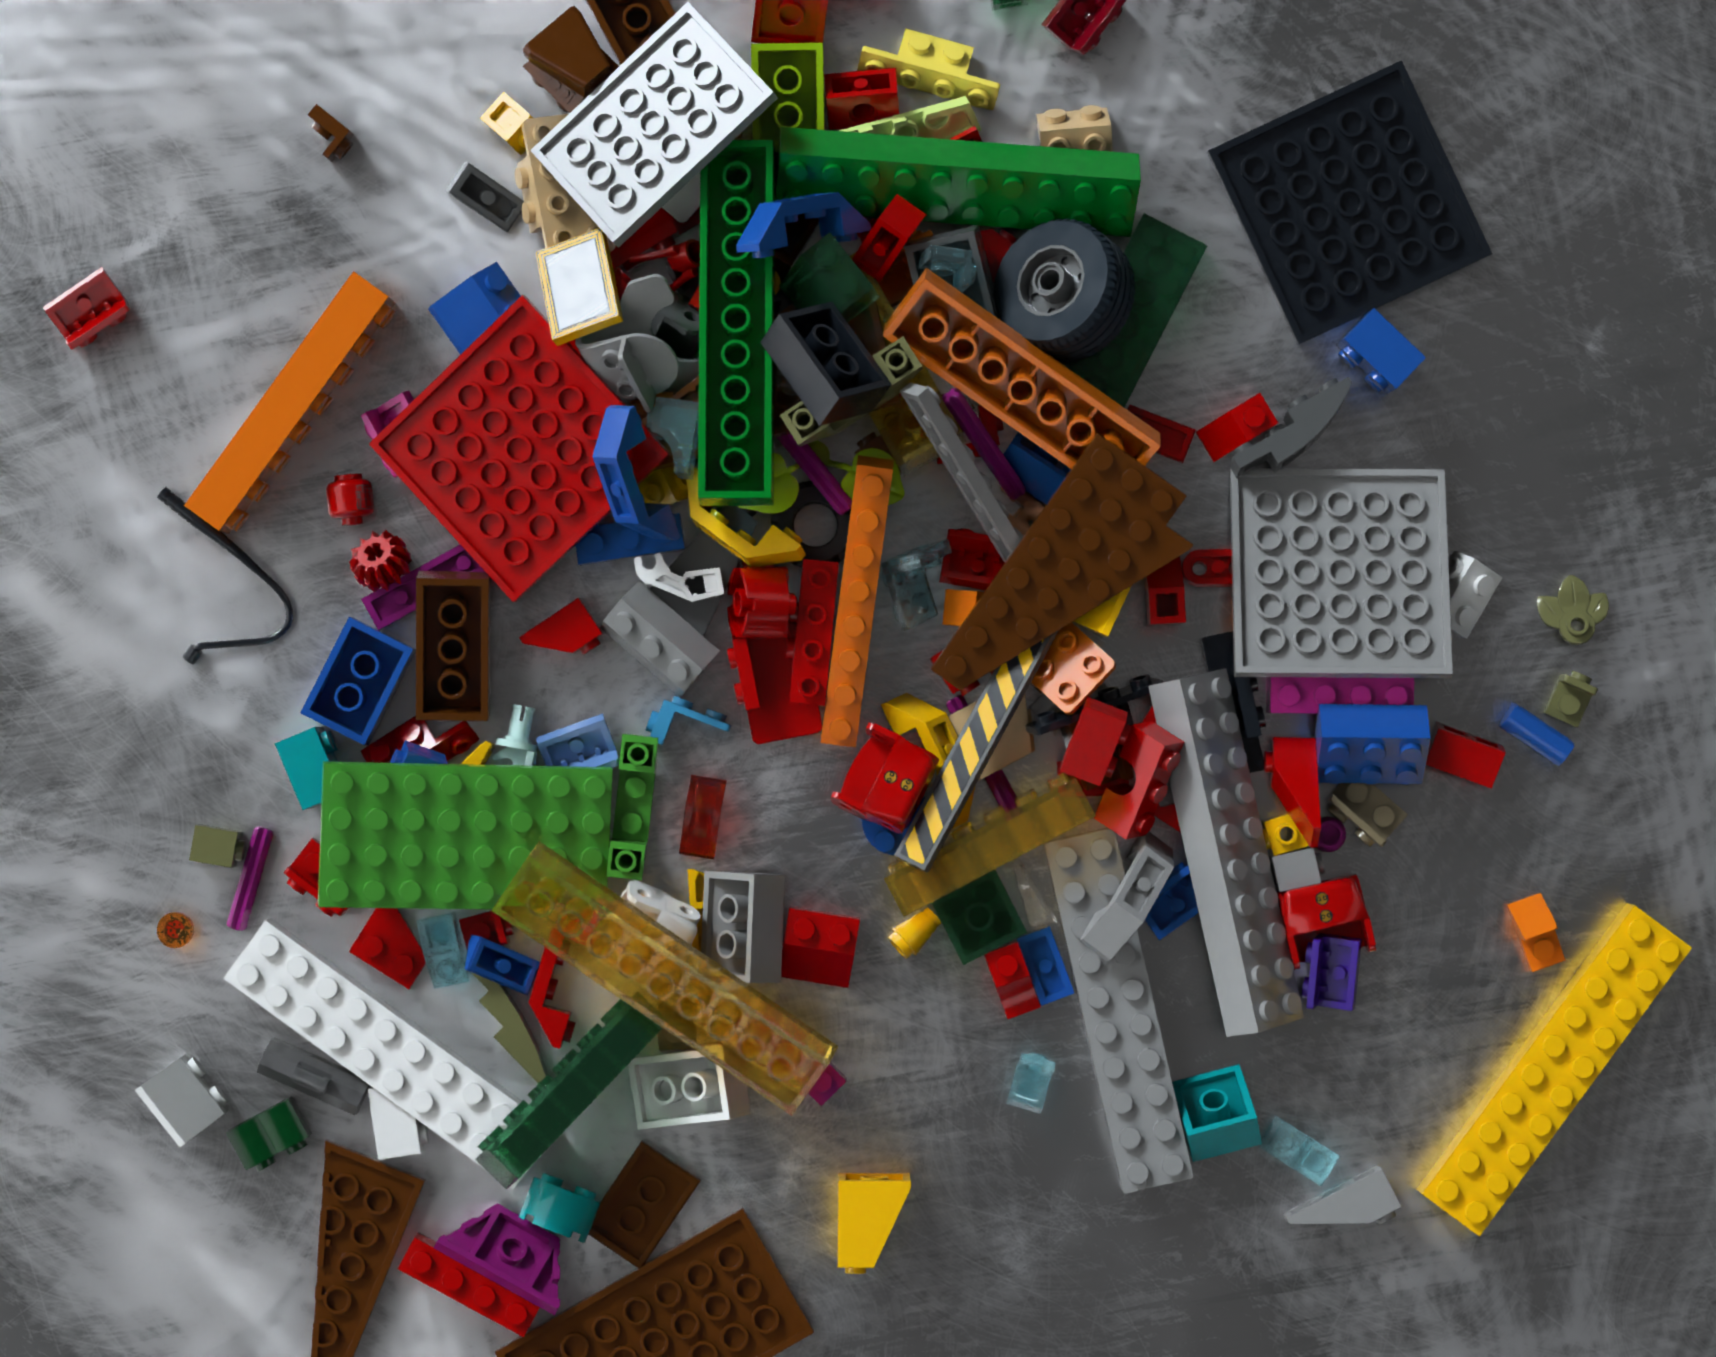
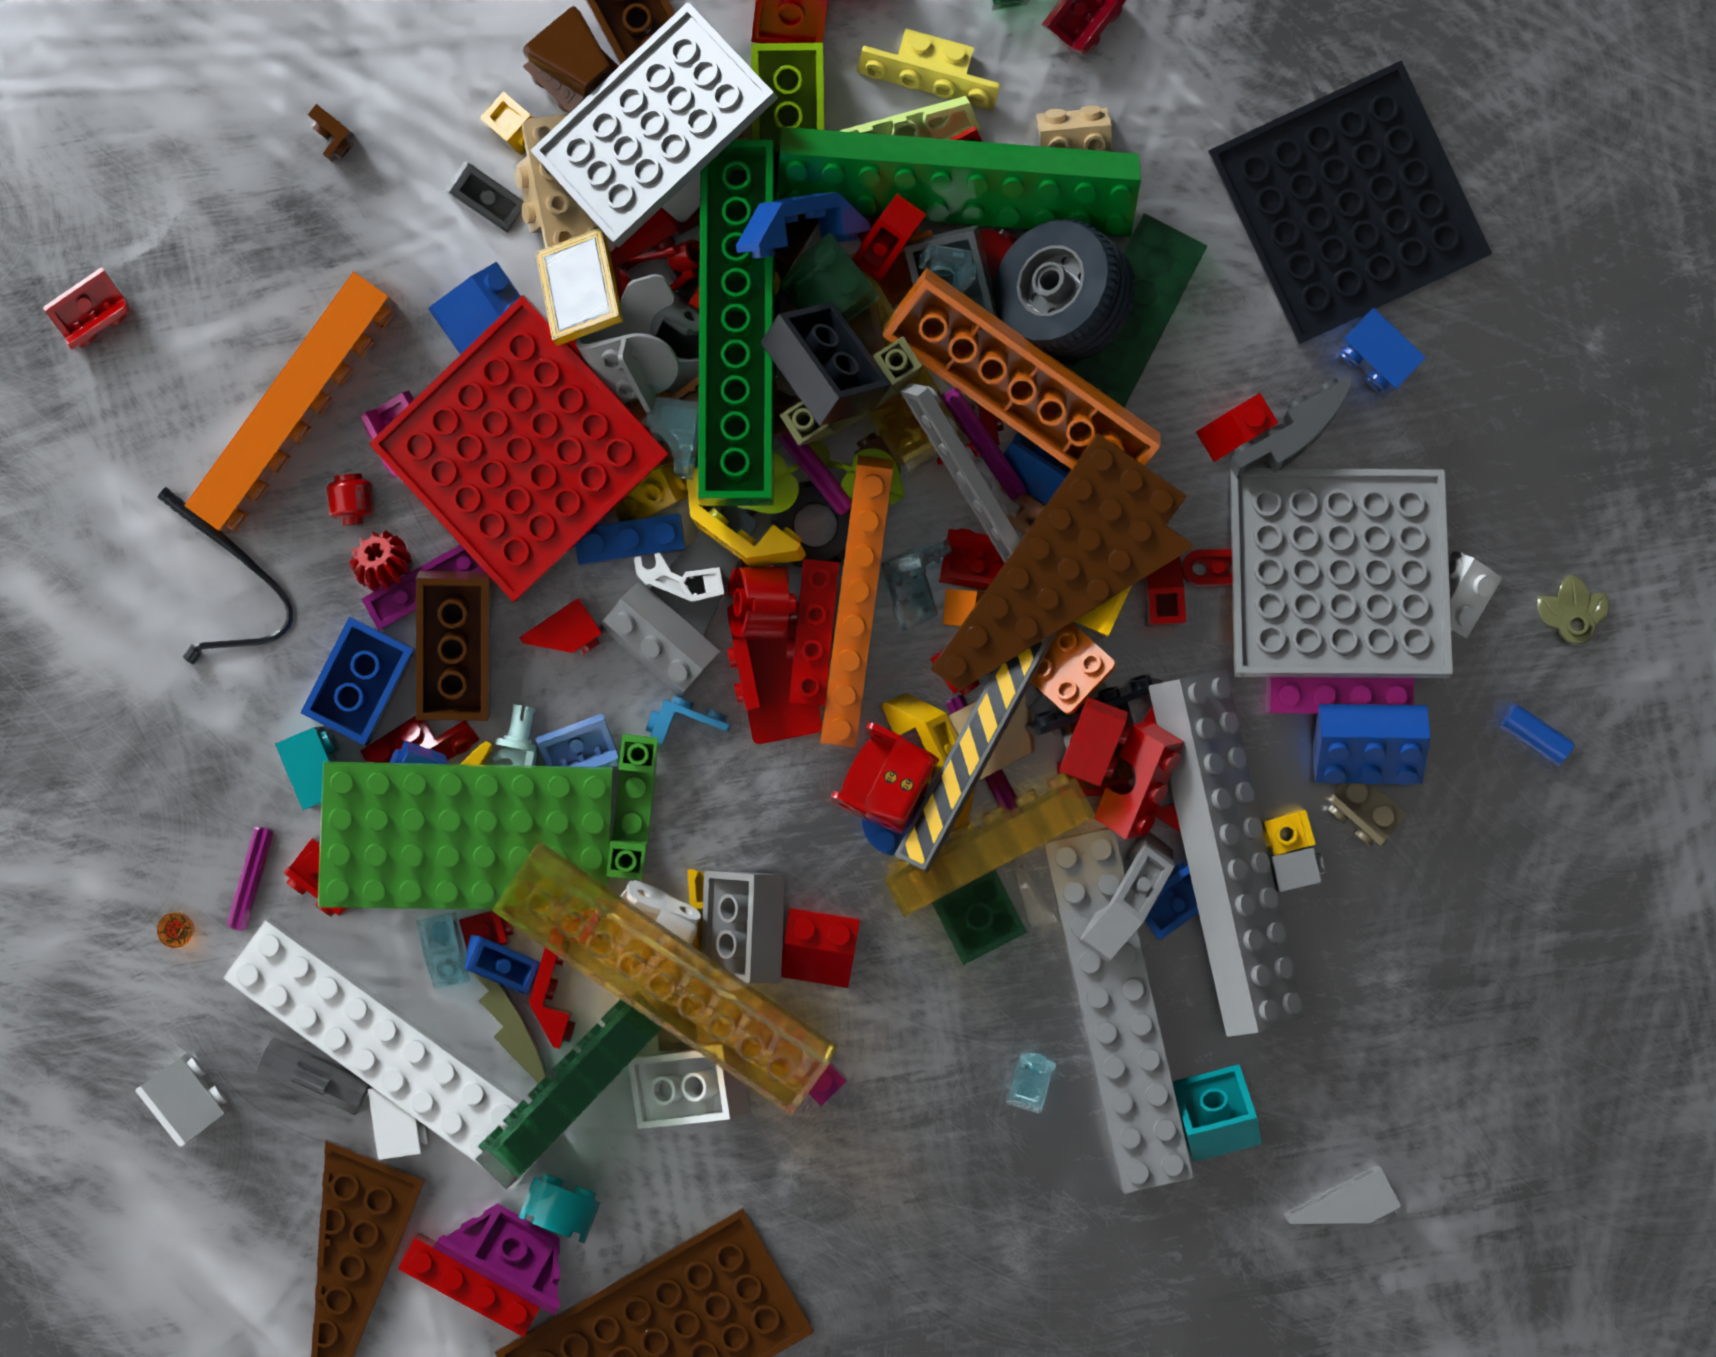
(217, 846): olive brick -> none
(268, 1134): dark green brick -> none
(390, 946): red wing -> none
(618, 434): blue slope -> none
(642, 1204): reddish brown tile -> none
(702, 817): clear red slope -> none
(860, 97): red brick -> none
(866, 1216): yellow slope -> none
(914, 933): yellow cone -> none
(1012, 979): red arch -> none
(1045, 965): blue plate -> none
(1174, 436): red tile -> none
(1220, 655): black bracket -> none
(1295, 782): red slope -> none
(1298, 1150): clear light blue slope -> none
(1326, 908): red piece -> none
(1331, 835): magenta plate -> none
(1333, 972): dark purple bracket -> none
(1464, 755): red hinge -> none
(1536, 932): orange slope -> none
(1553, 1068): yellow brick -> none
(1570, 698): olive bracket -> none

